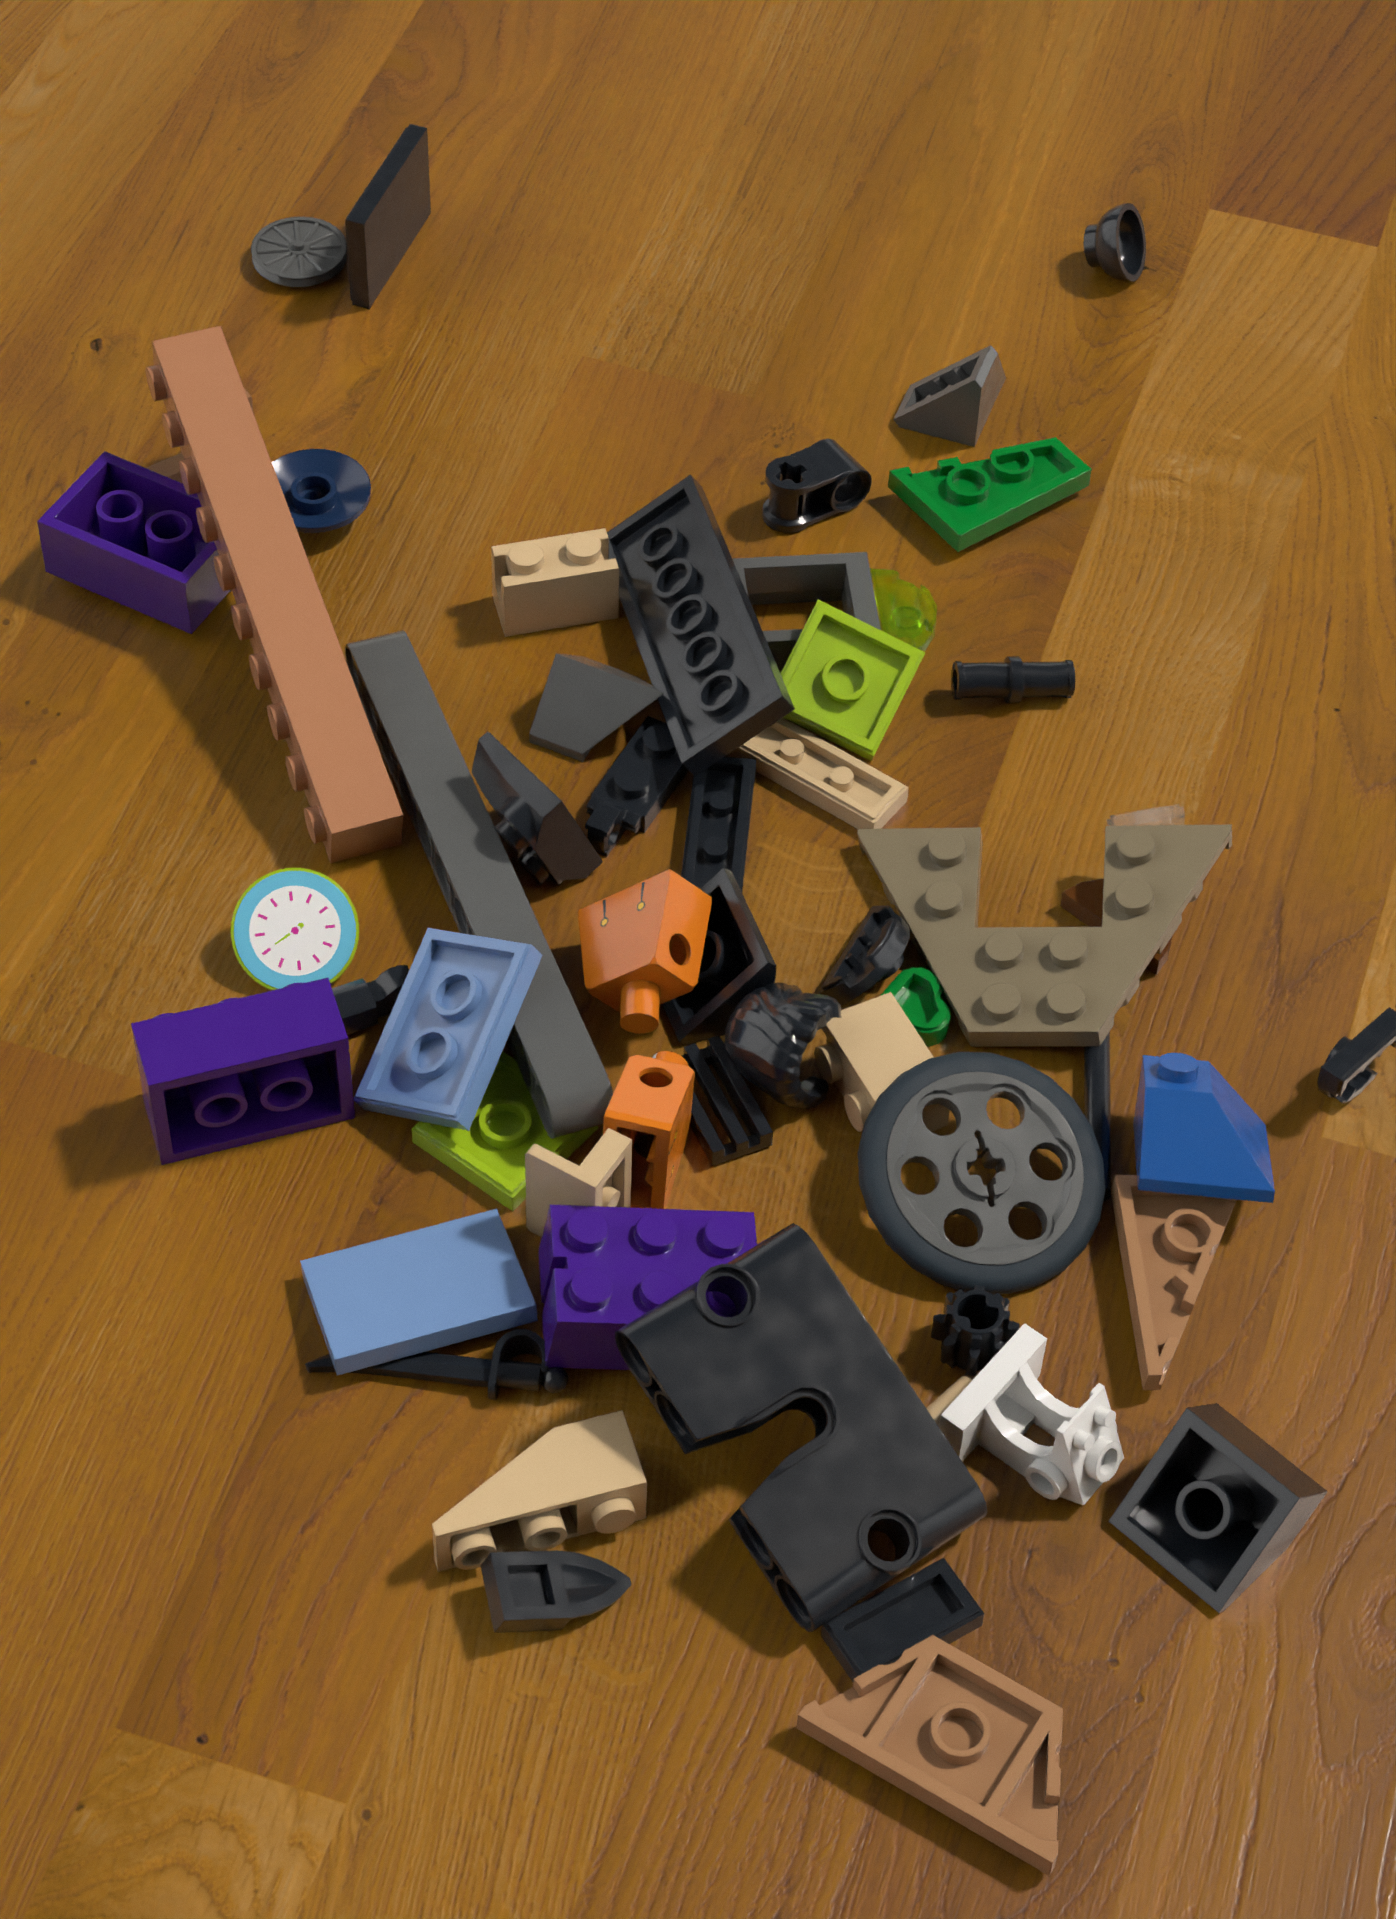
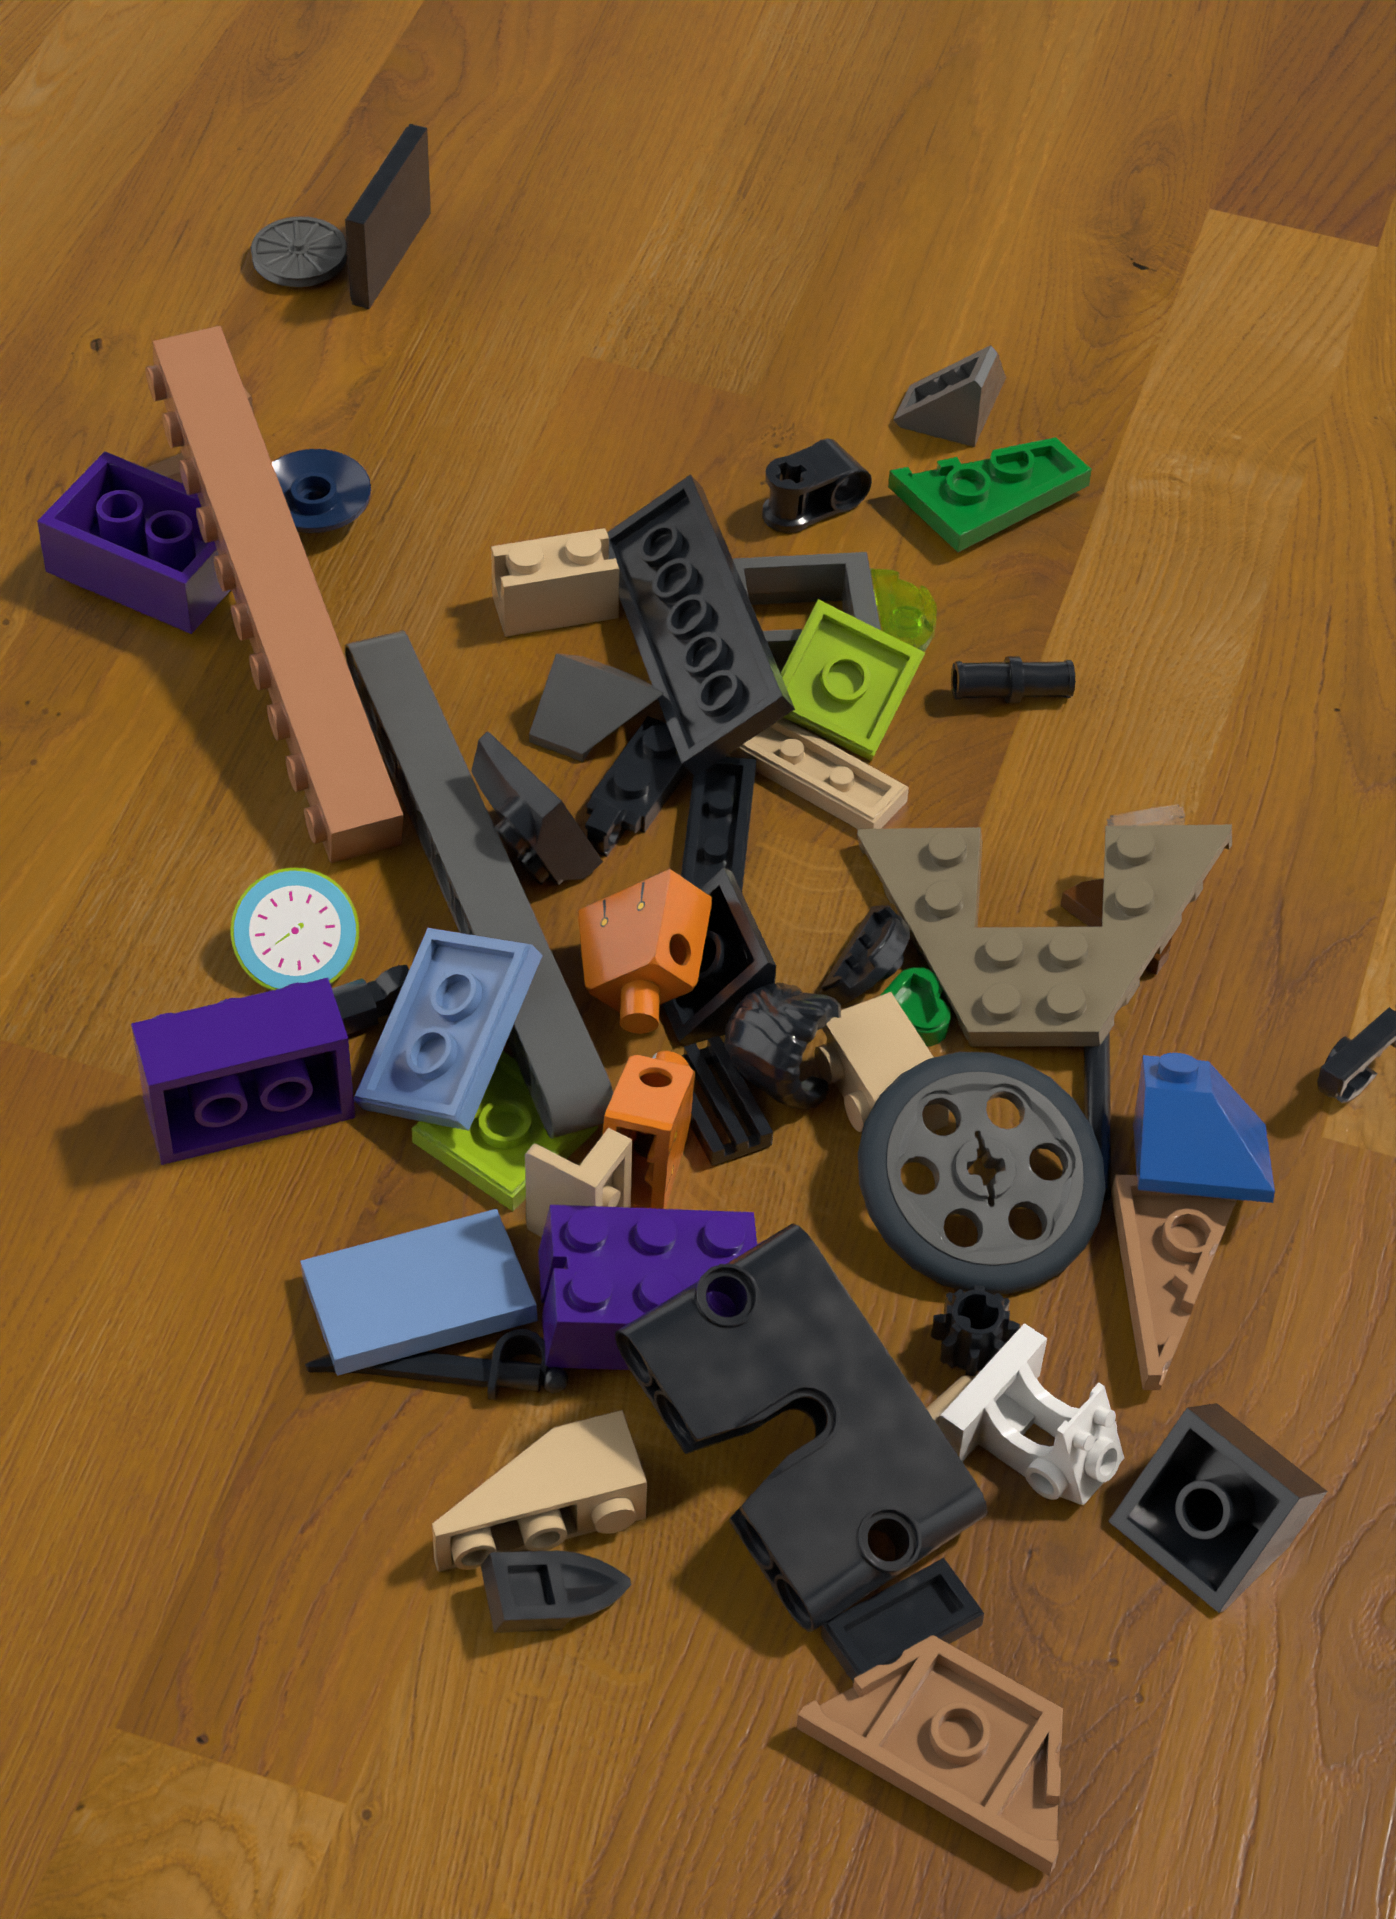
(1117, 243): black piece -> none

